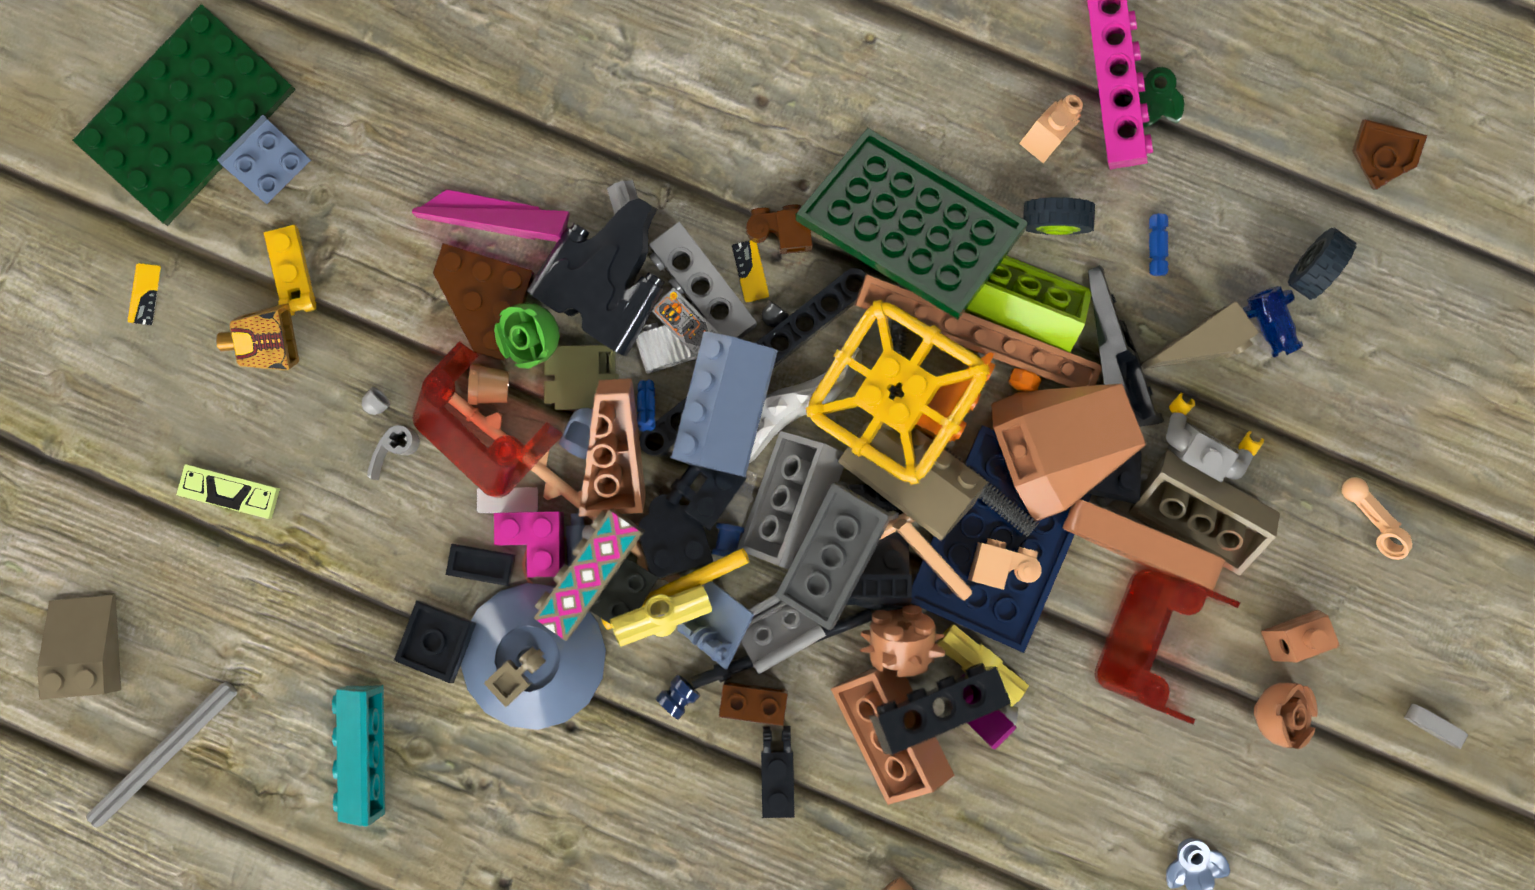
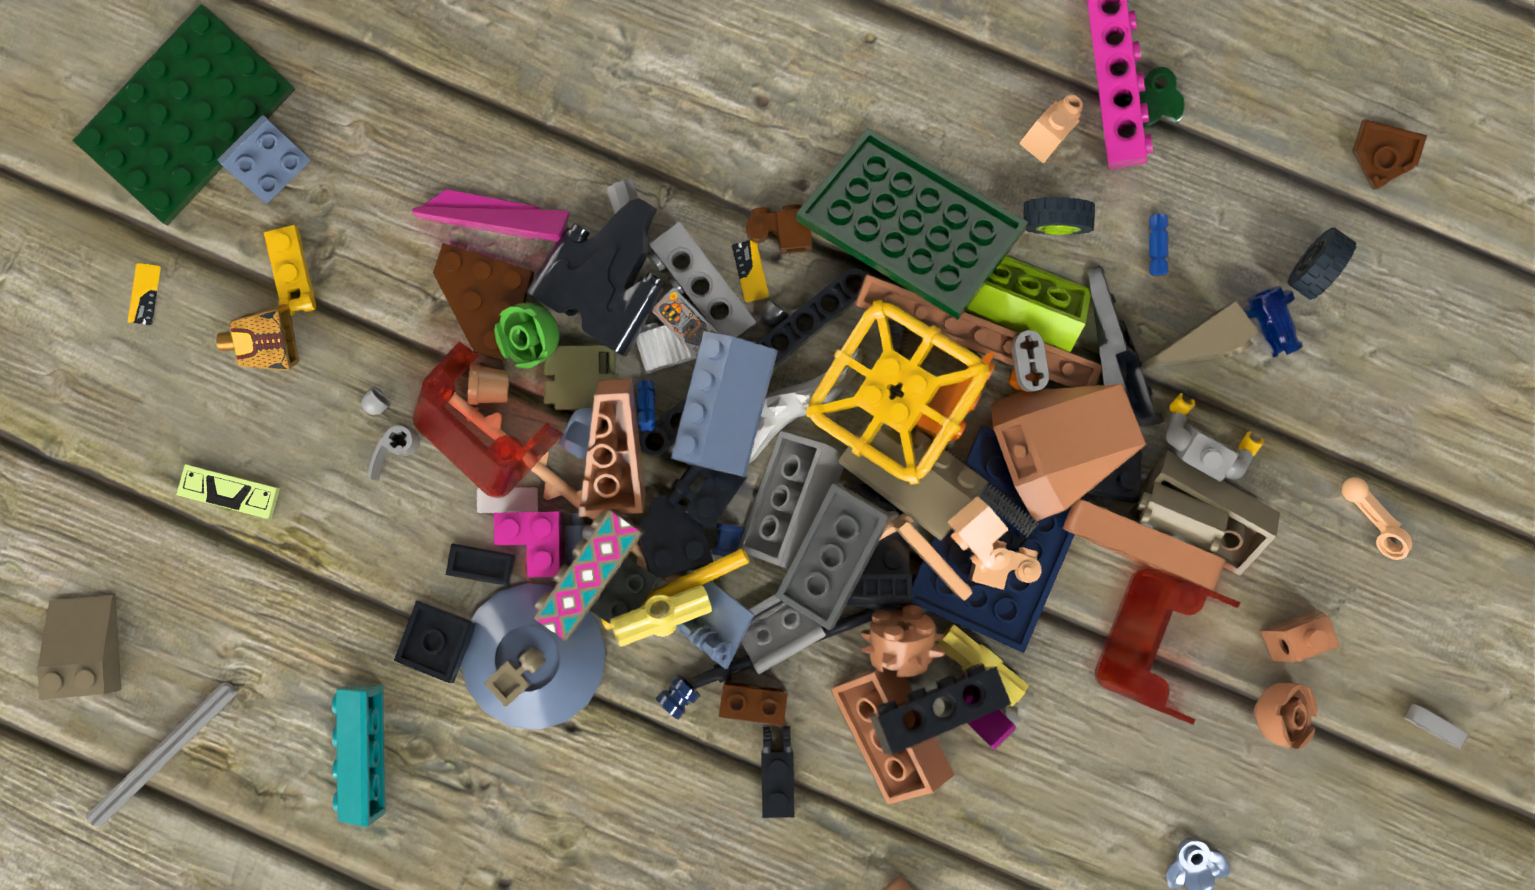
(979, 529): none -> light nougat brick
(1037, 360): none -> light grey beam
(1183, 517): none -> dark tan brick

